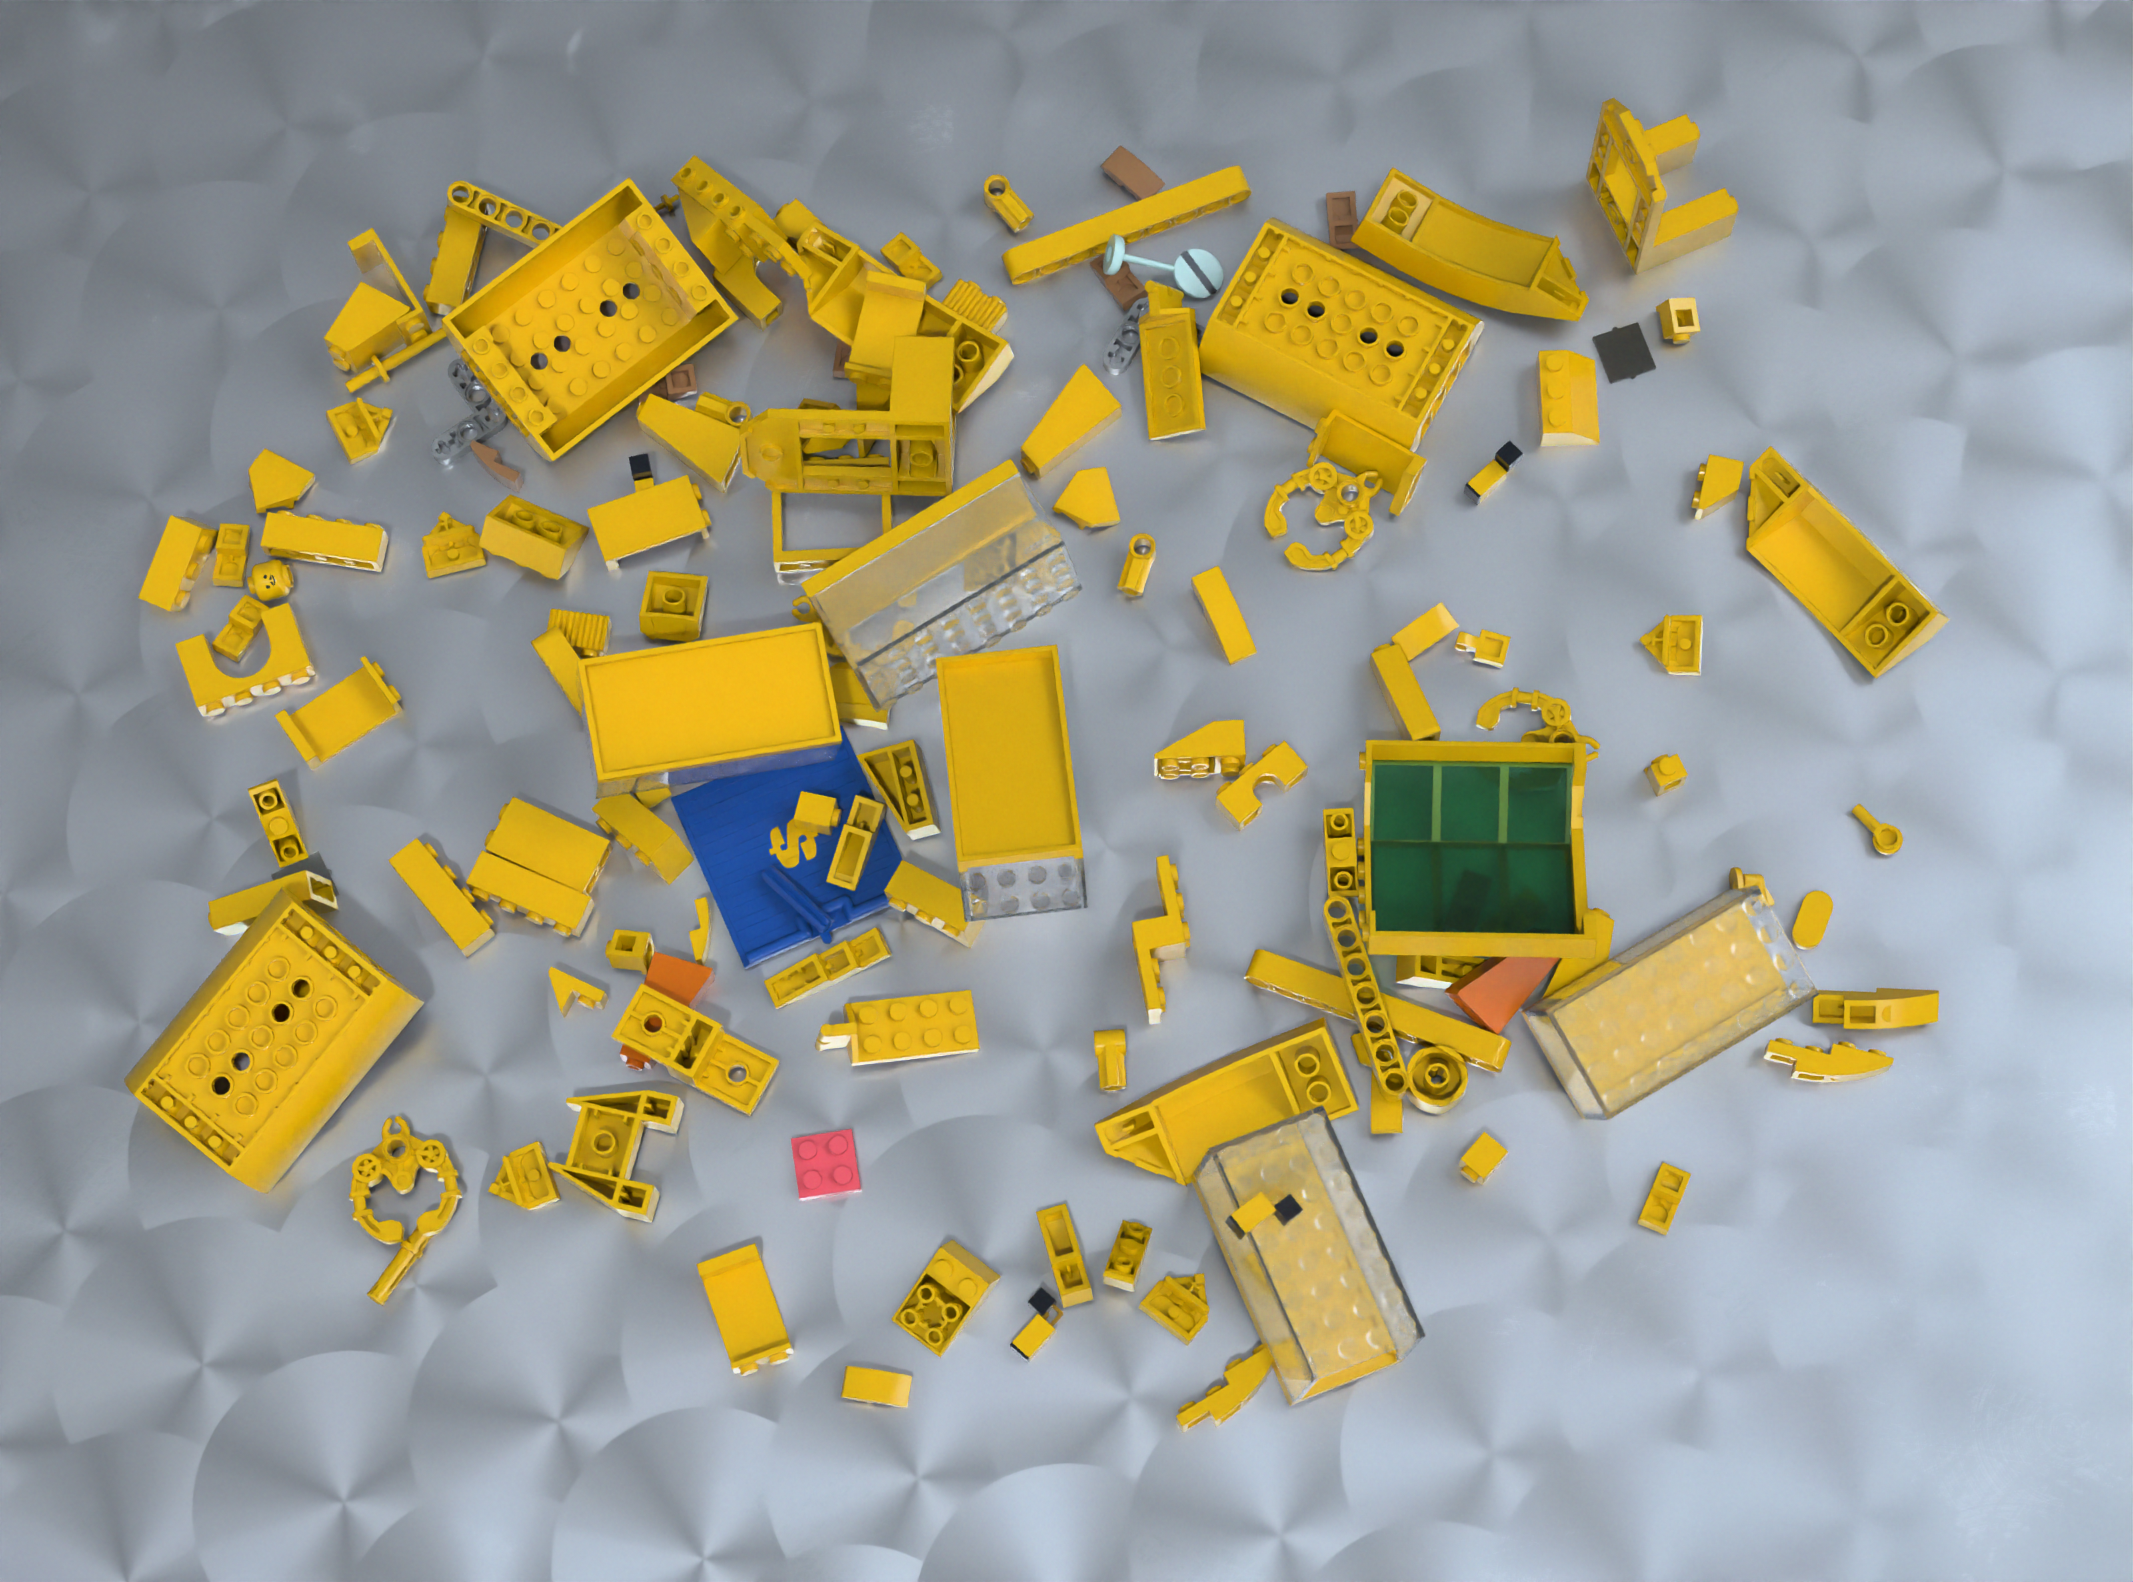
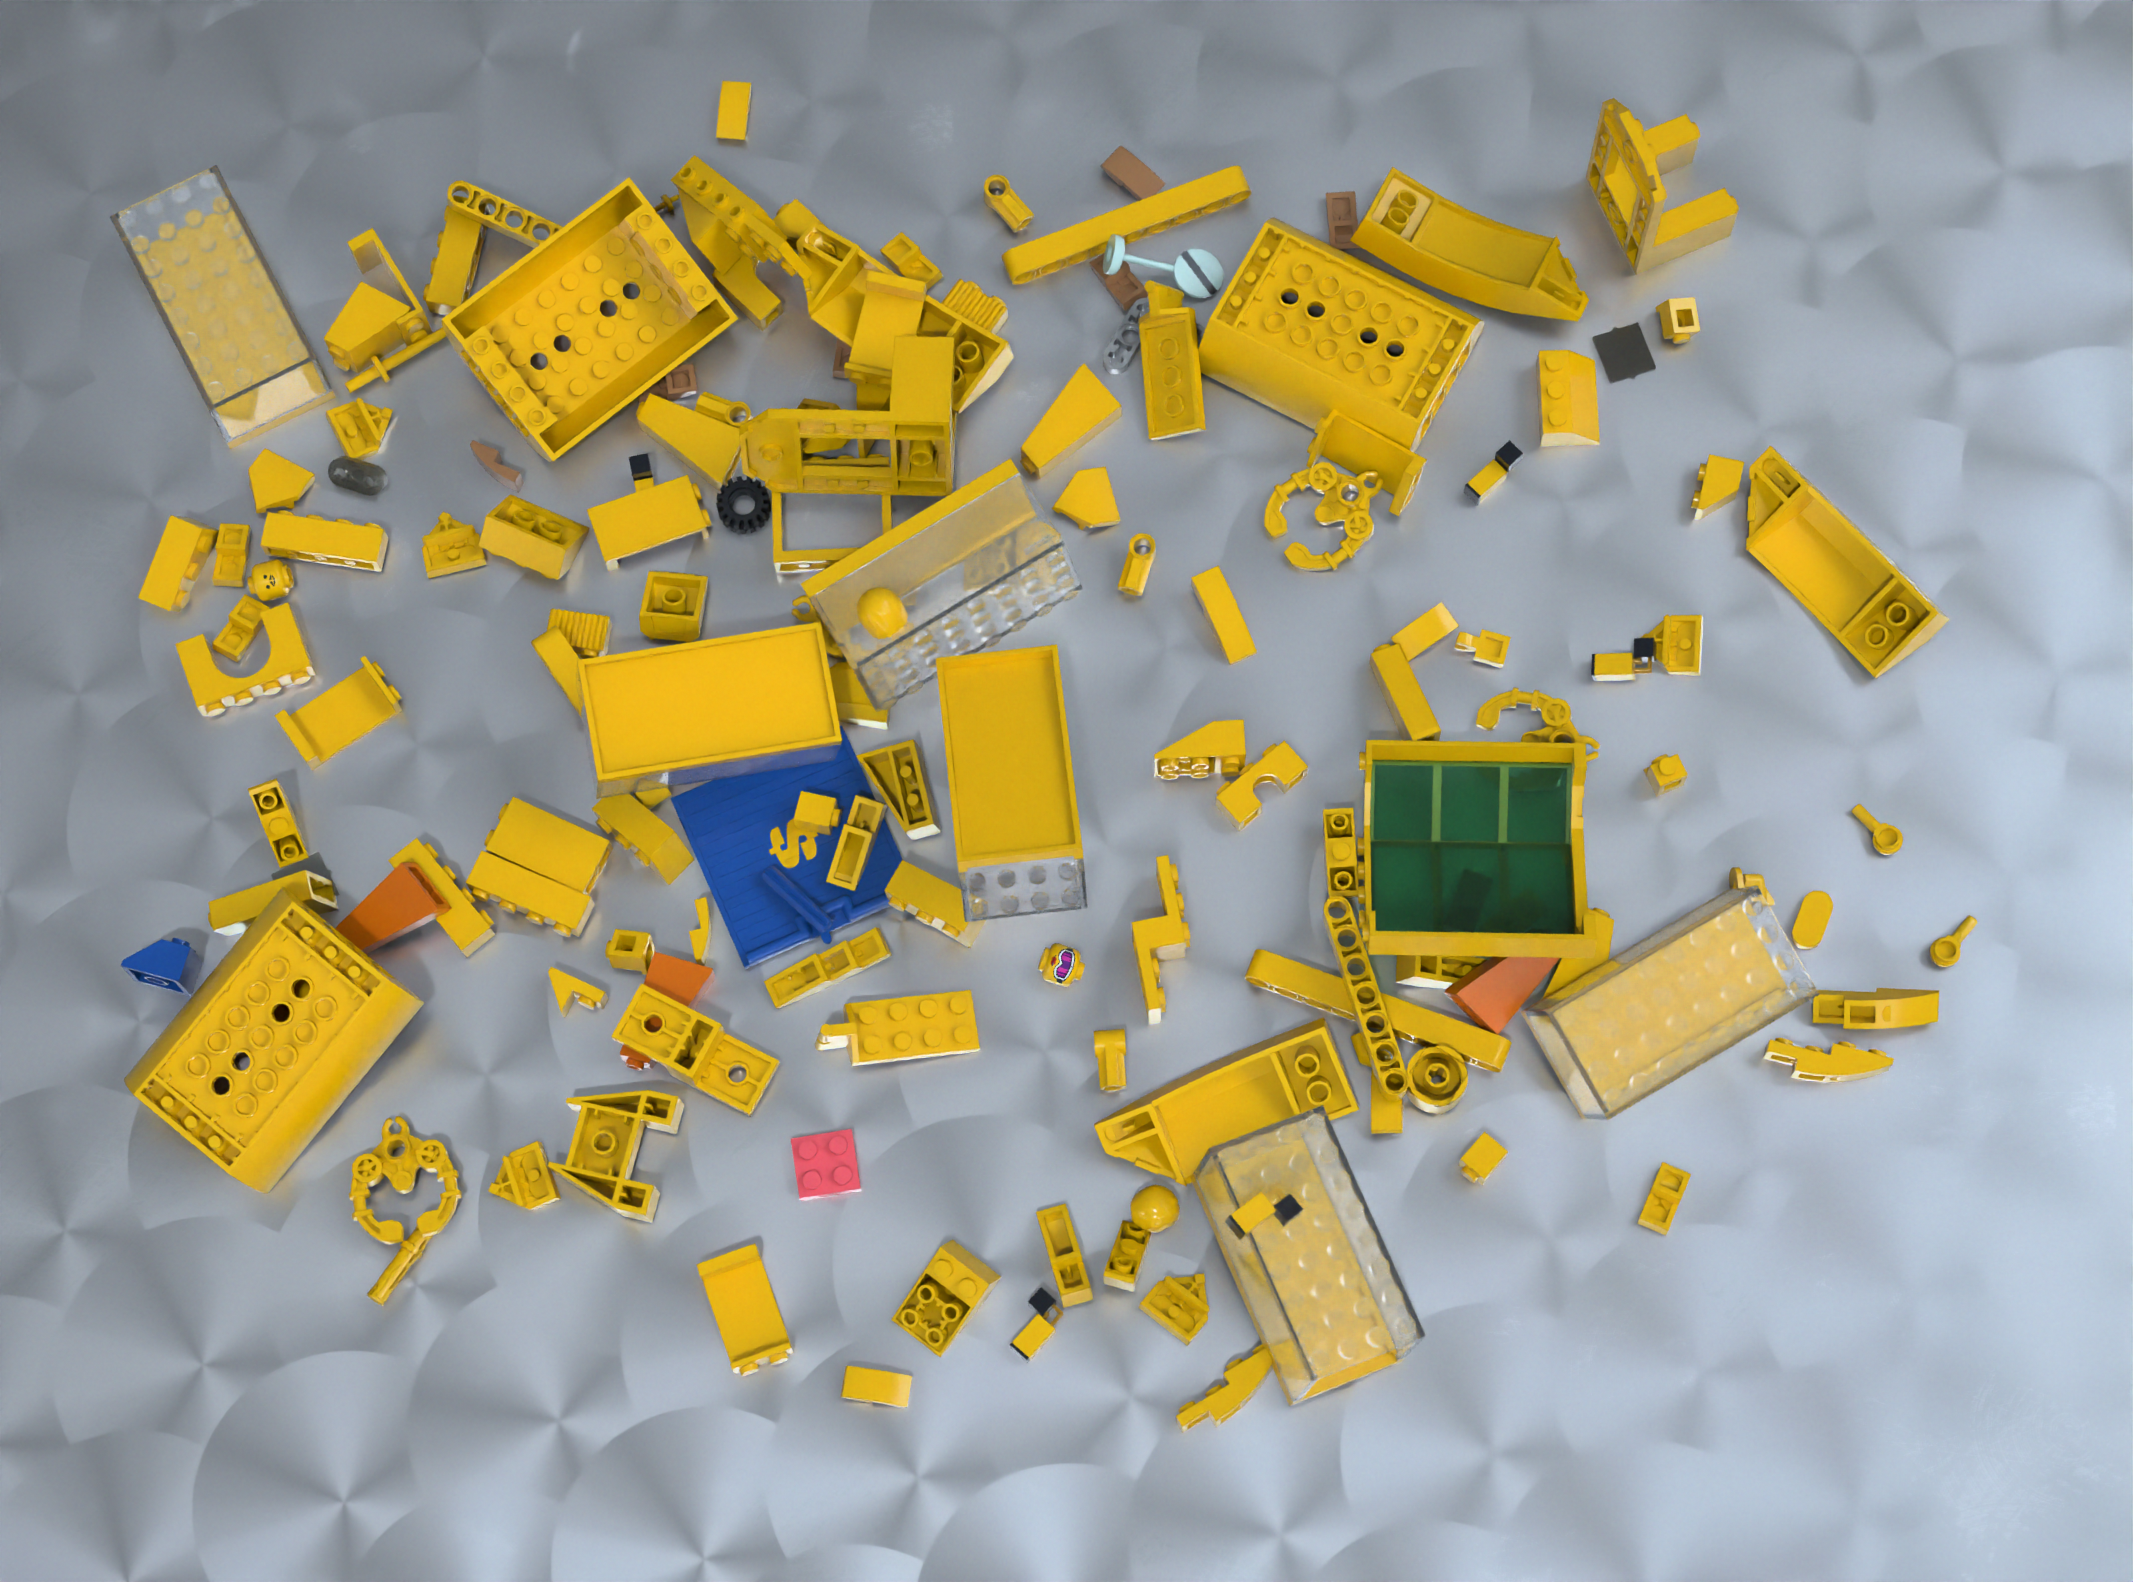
(165, 966): none -> blue slope
(223, 307): none -> clear piece
(356, 474): none -> clear smoke plate
(394, 908): none -> orange slope
(477, 420): light grey beam -> none
(733, 110): none -> yellow slope
(743, 488): none -> black tyre
(881, 612): none -> yellow hair
(1061, 965): none -> yellow head
(1154, 1208): none -> yellow hair
(1622, 665): none -> piece
(1946, 950): none -> yellow plate

